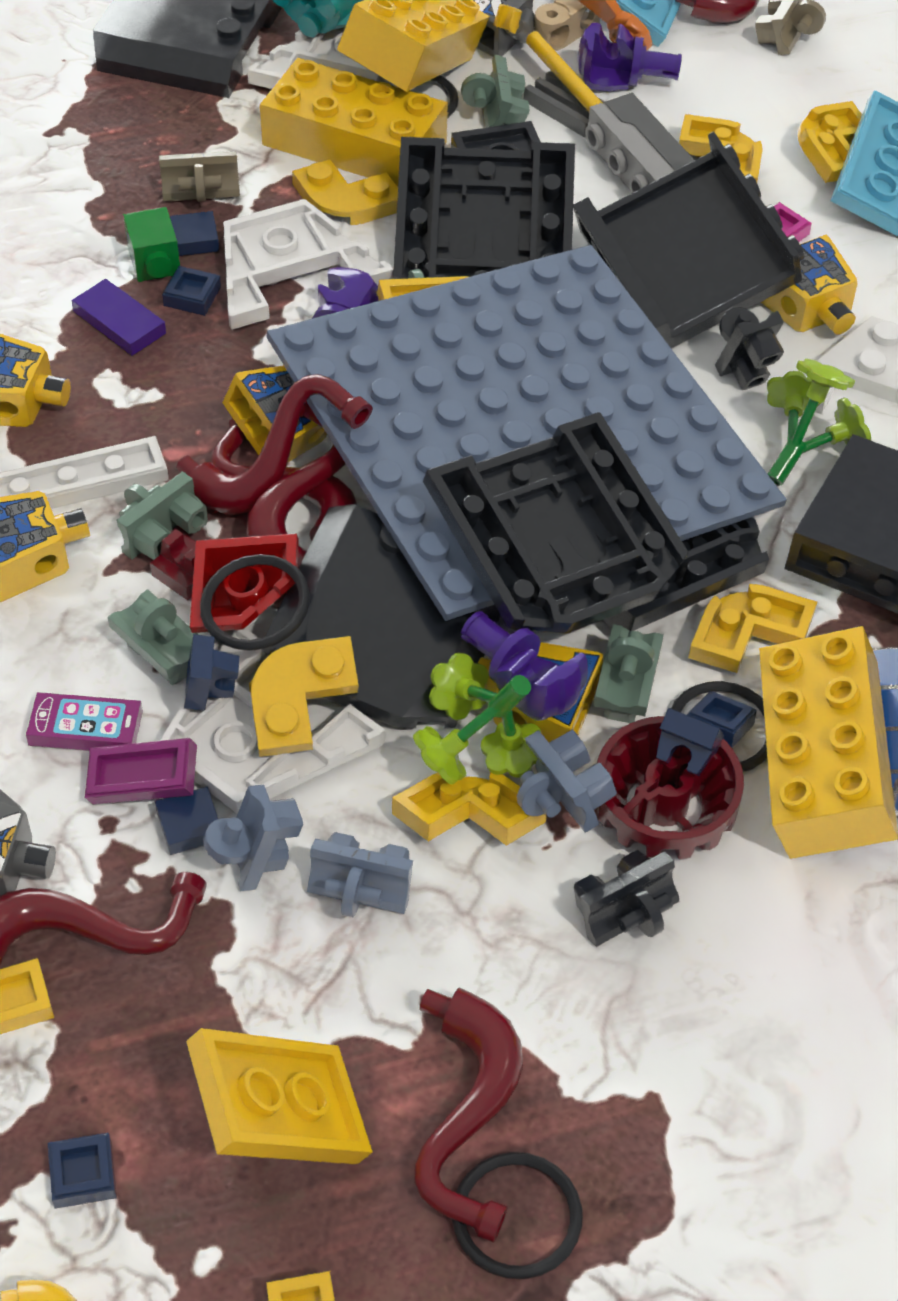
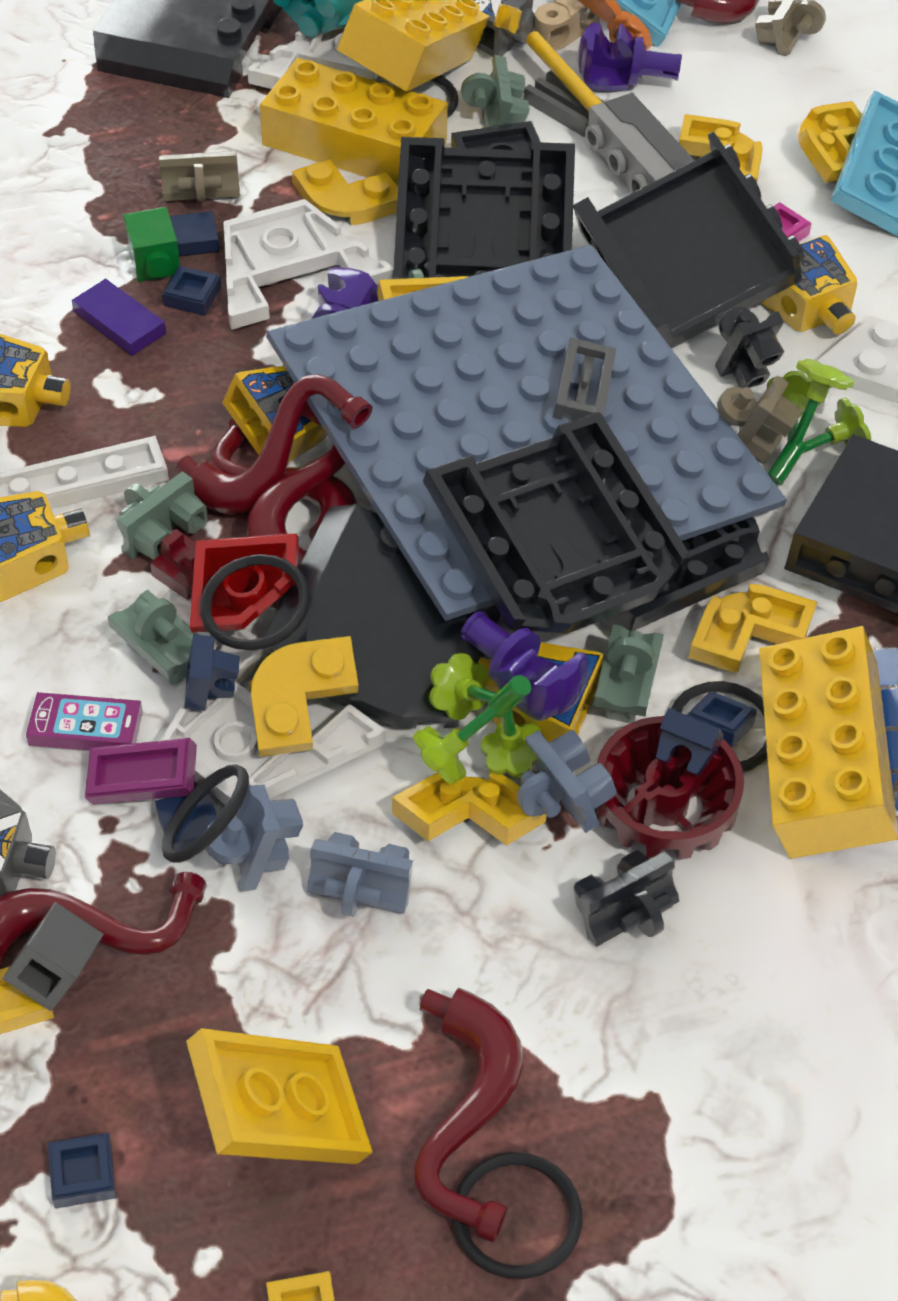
(53, 956): none -> dark grey brick
(217, 826): none -> black tyre
(578, 408): none -> dark grey tile
(742, 409): none -> dark tan hips

